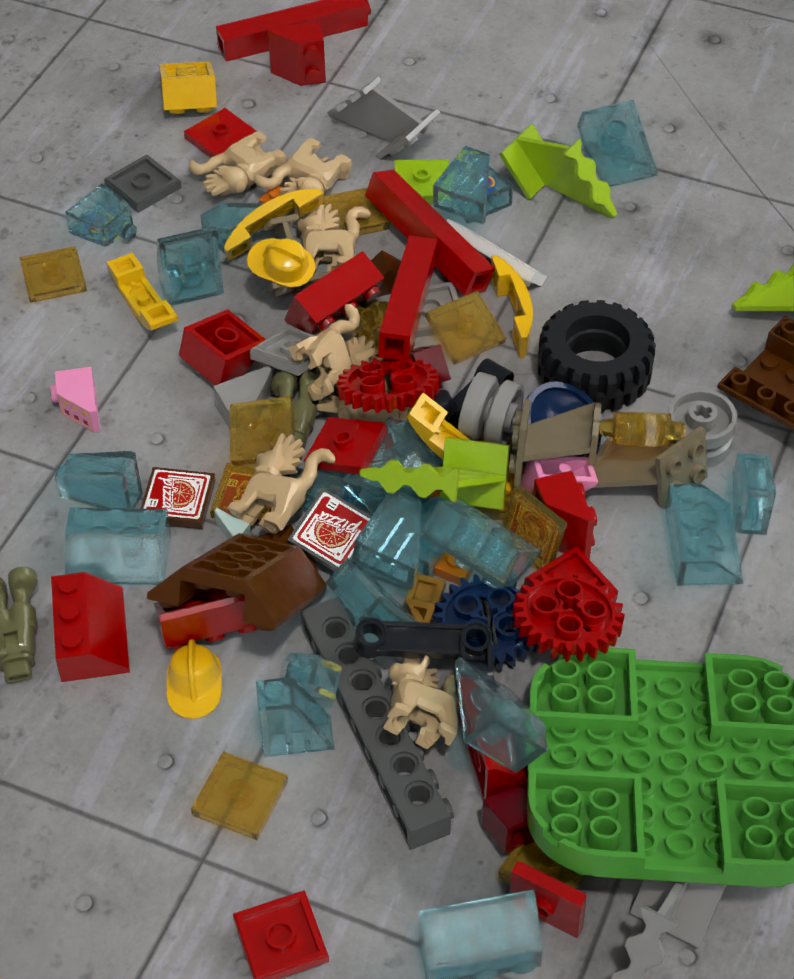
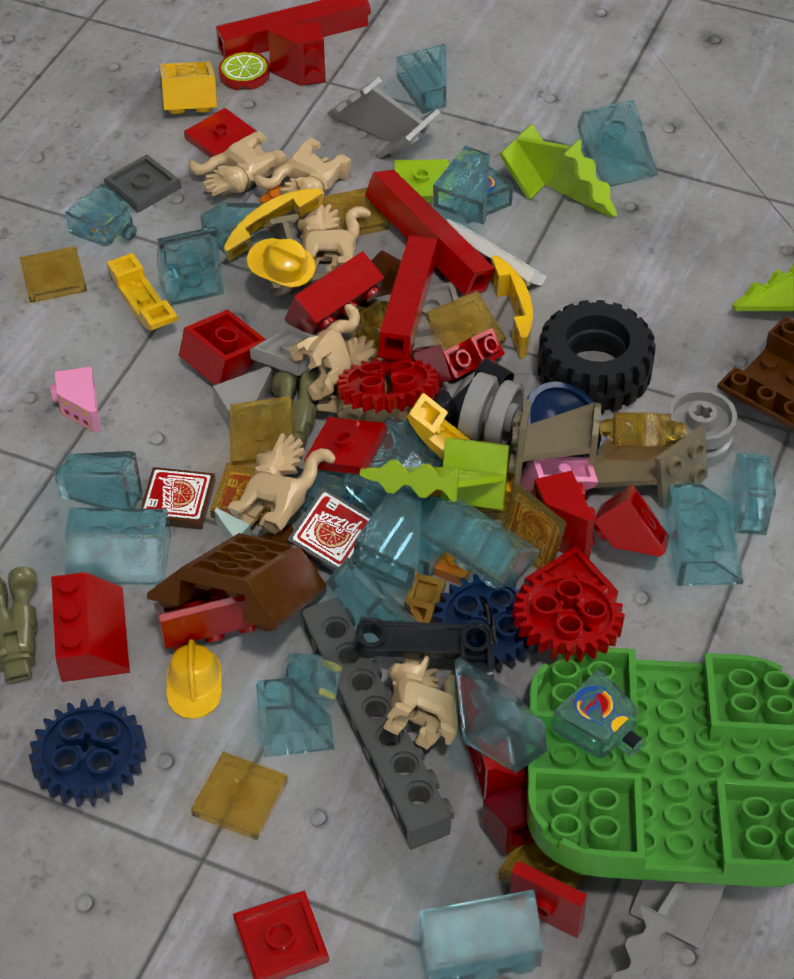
(88, 752): none -> dark blue gear
(244, 70): none -> tile
(424, 77): none -> clear light blue slope
(471, 352): none -> red slope
(598, 718): none -> clear light blue torso
(631, 524): none -> red slope

